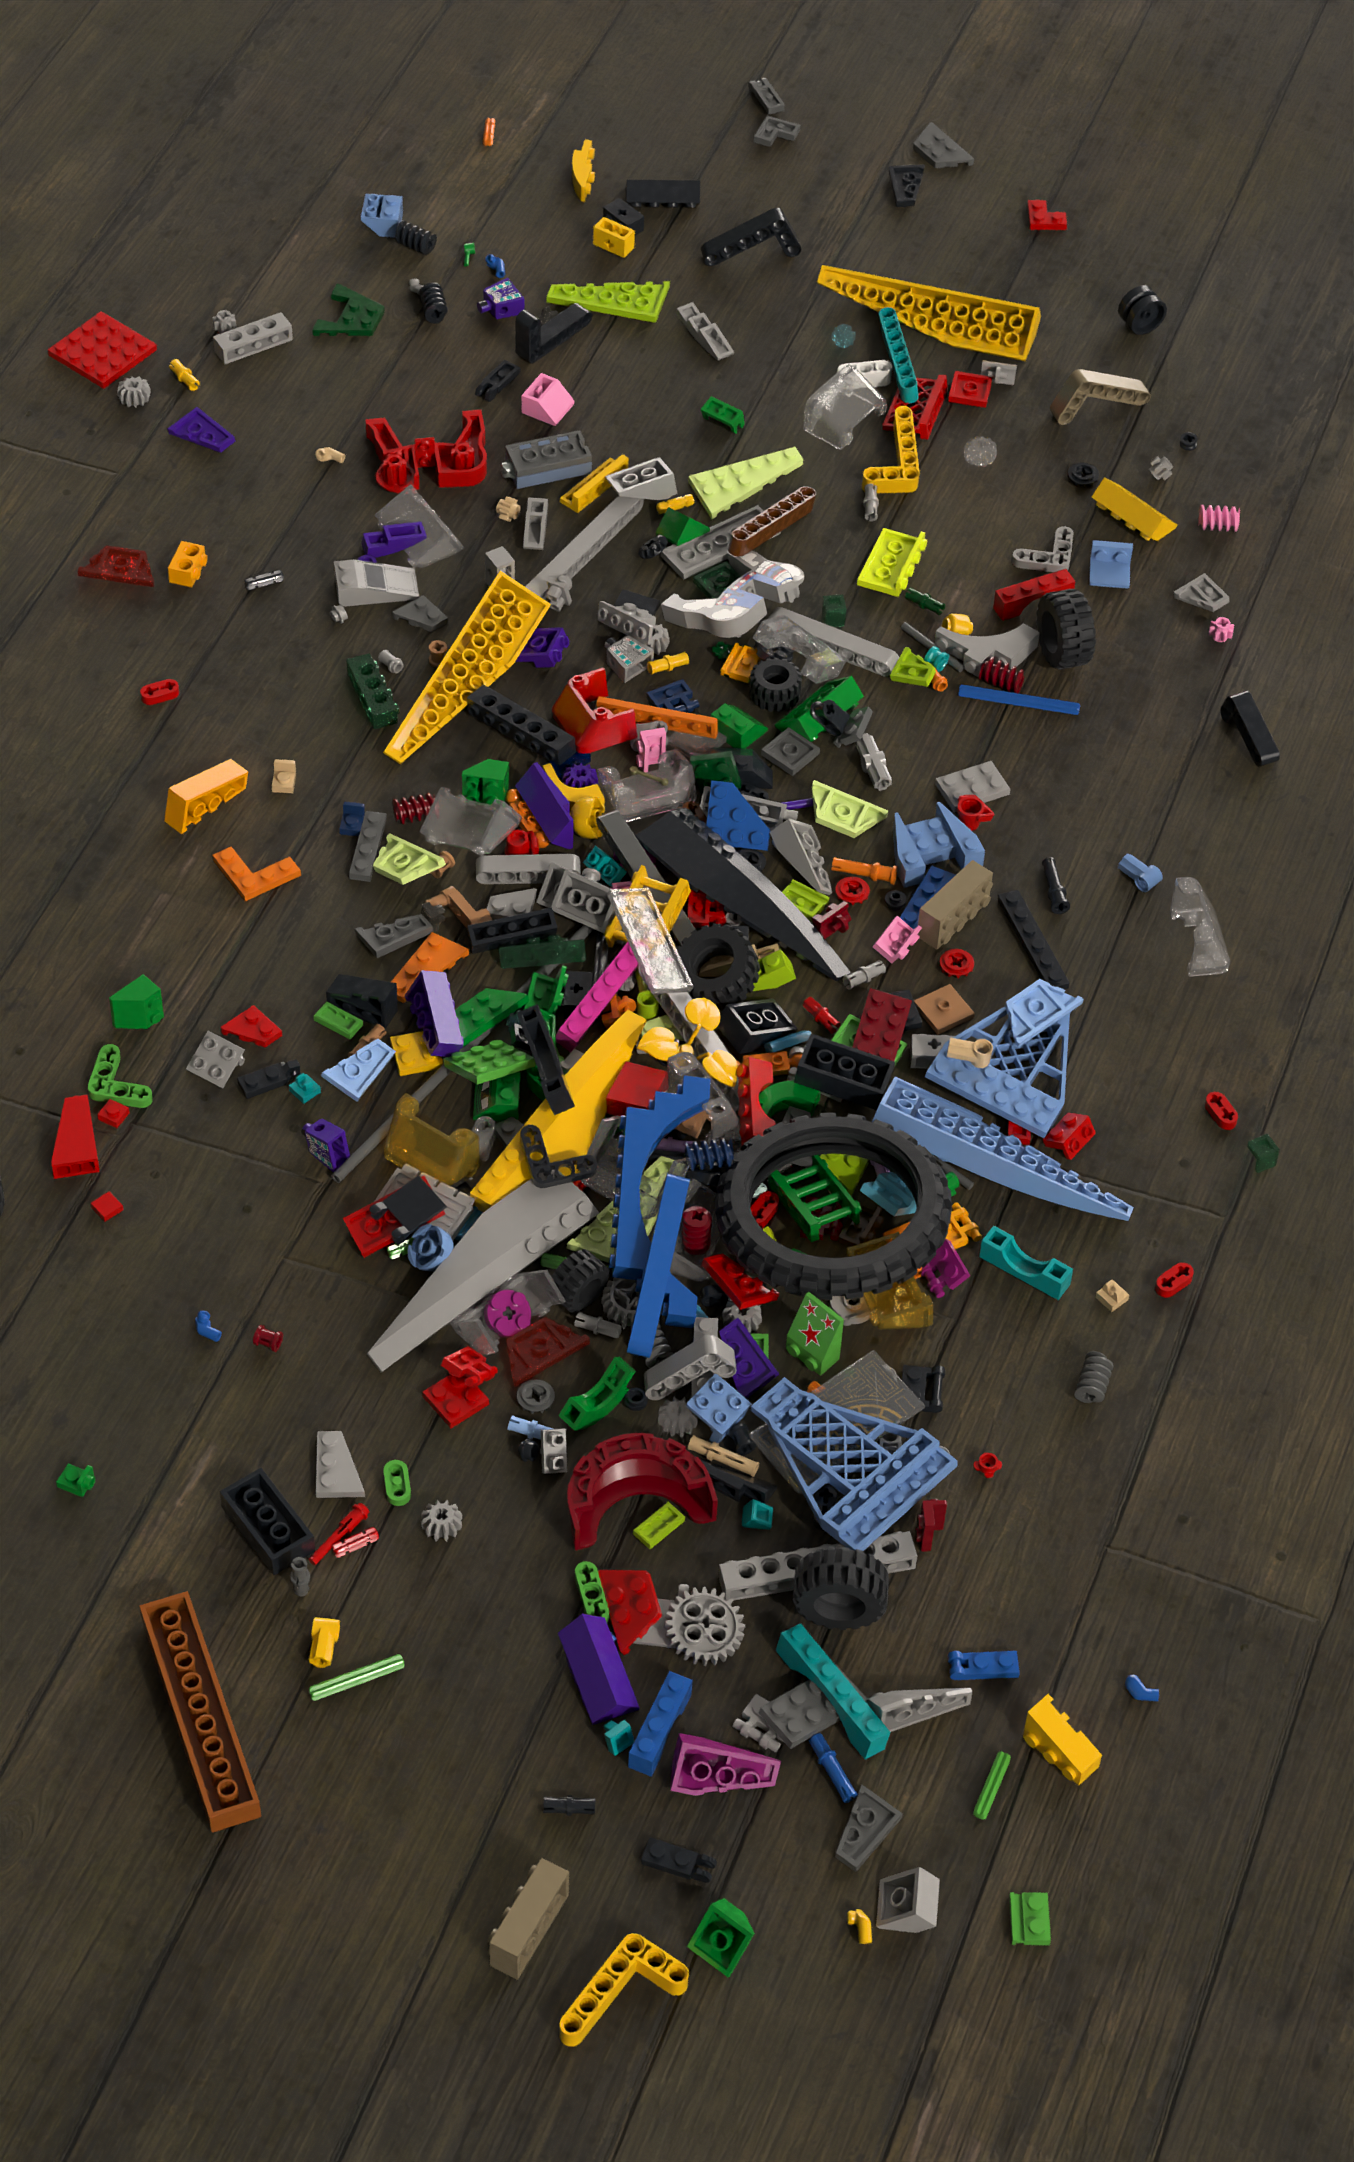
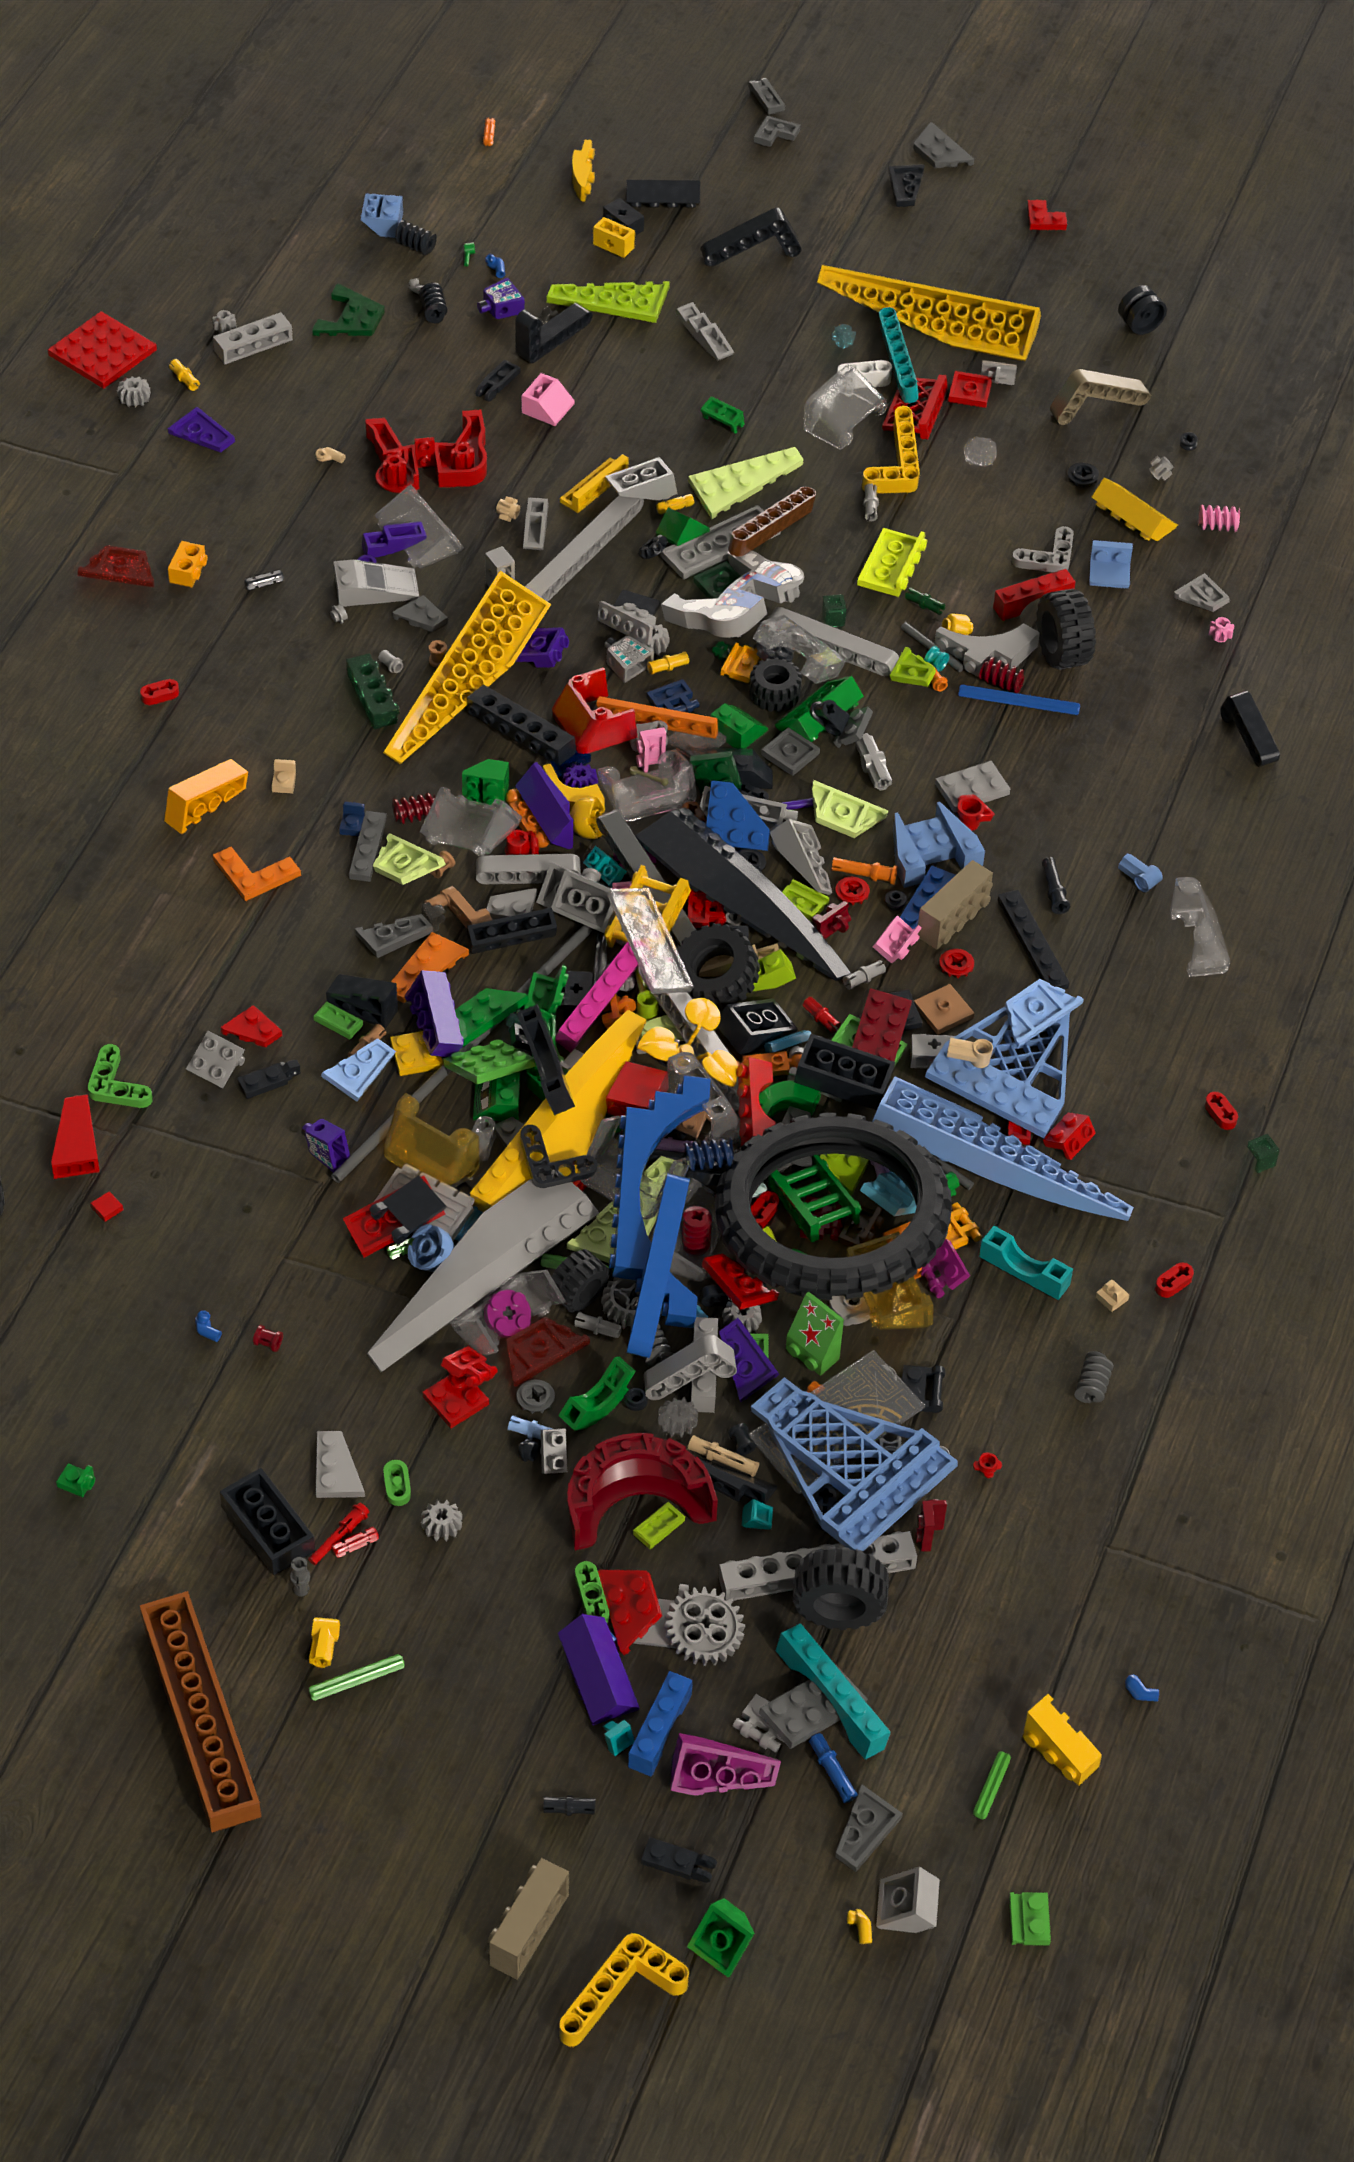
(113, 1113): red plate -> none
(137, 1005): green slope -> none
(304, 1088): teal tile -> none
(542, 952): clear green bracket -> none
(547, 459): dark grey piece -> none
(558, 592): light grey hips -> none
(718, 1406): medium blue bracket -> none
(909, 1707): light grey wedge -> none
(983, 1665): blue plate -> none

